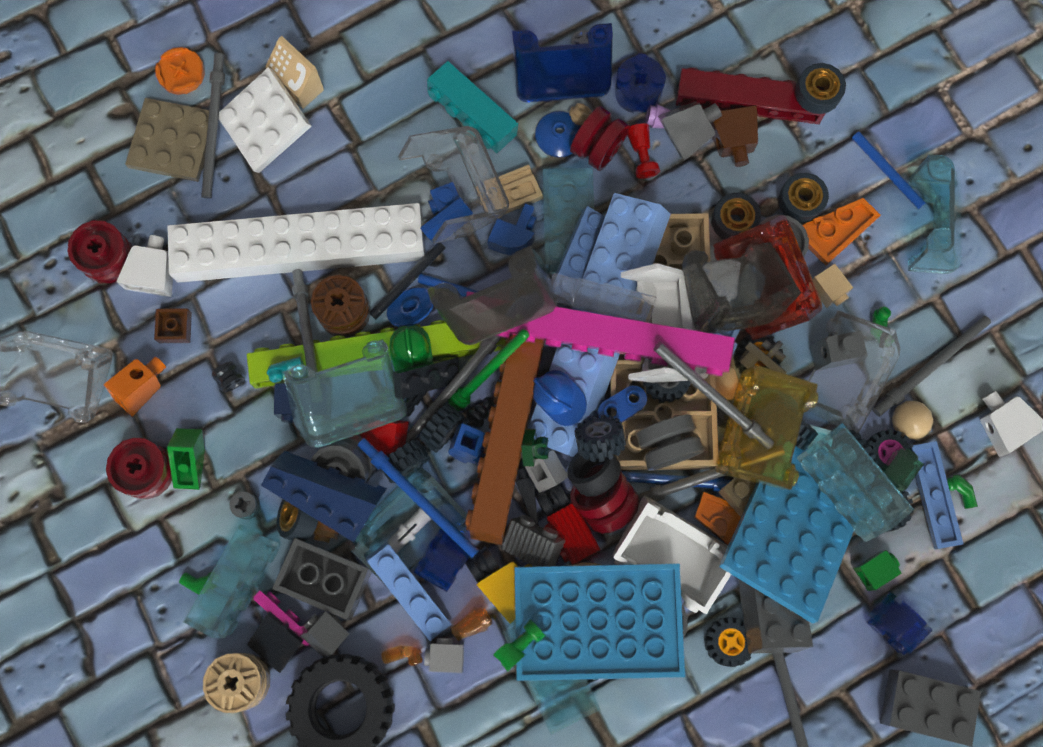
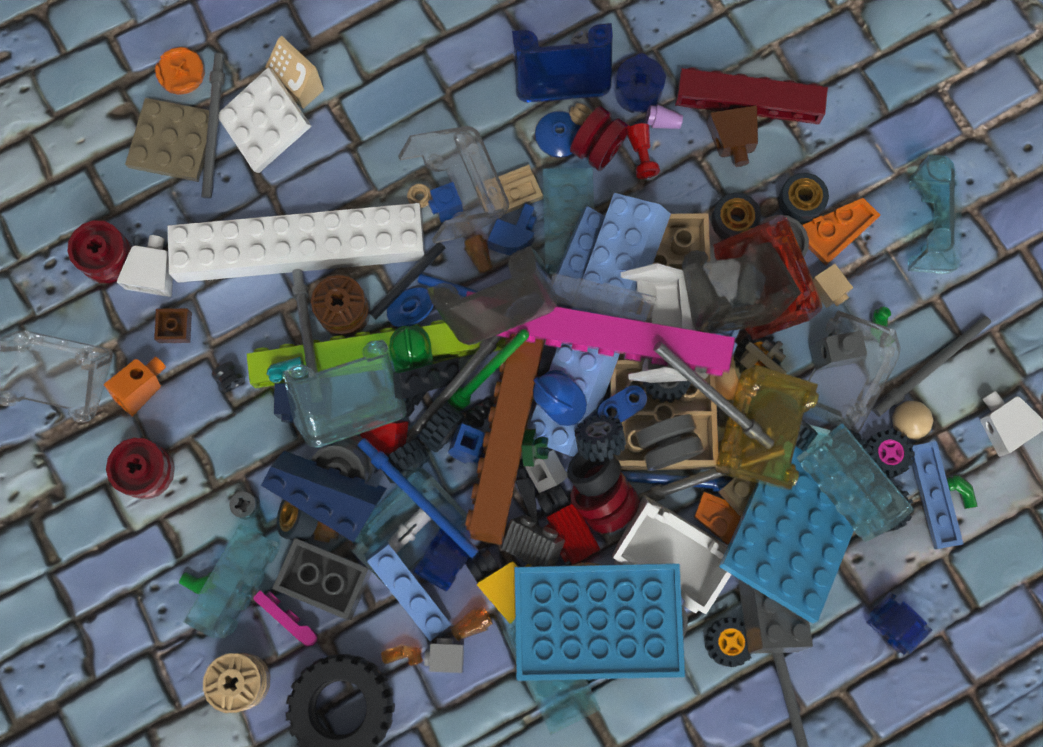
(186, 458): green slope -> none
(274, 642): black piece -> none
(324, 633): dark grey brick -> none
(419, 189): none -> tan plate
(454, 210): blue tile -> none
(471, 106): teal brick -> none
(478, 251): none -> clear orange cone
(512, 653): green leg -> none
(690, 127): dark grey torso -> none
(824, 76): wheel -> none
(878, 570): green brick -> none
(889, 171): blue bar -> none
(902, 468): clear green brick -> none
(930, 707): dark grey brick -> none

